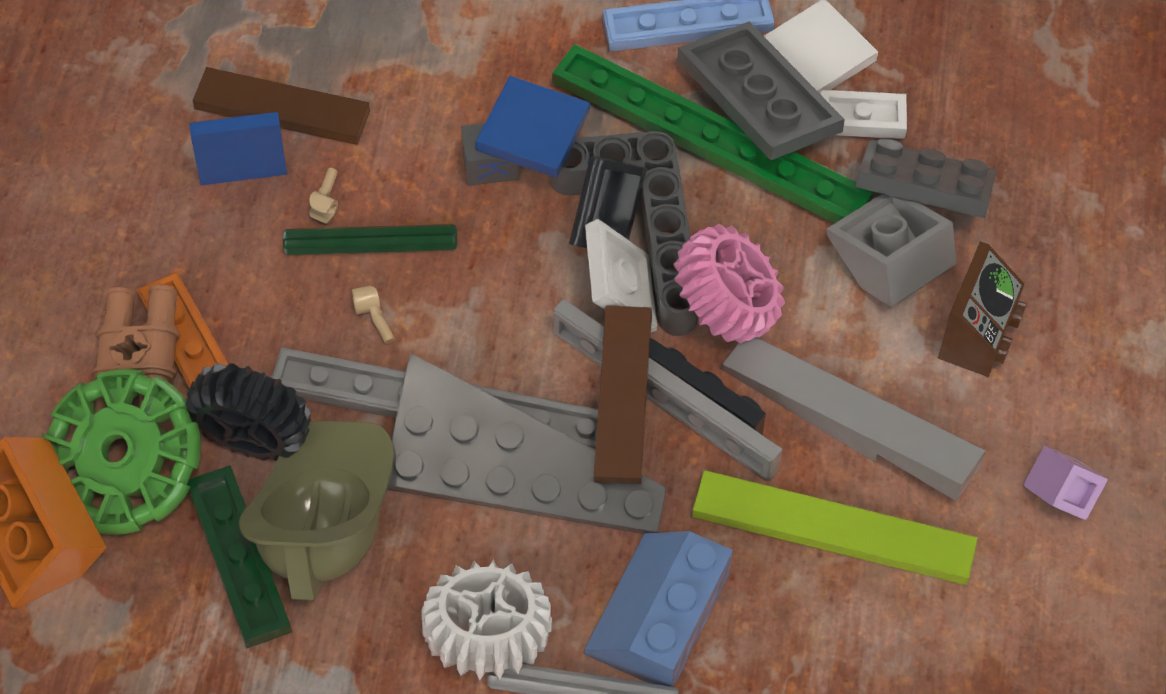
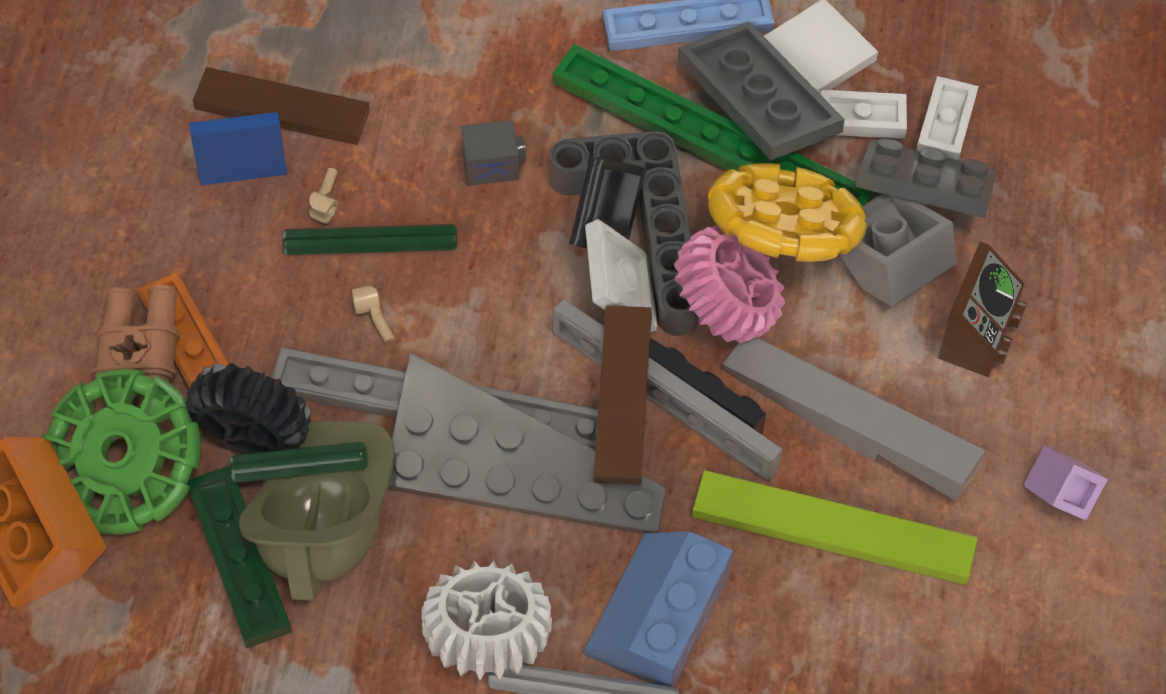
(299, 462): none -> dark green axle
(533, 126): blue tile -> none
(786, 213): none -> yellow plate
(947, 117): none -> white plate

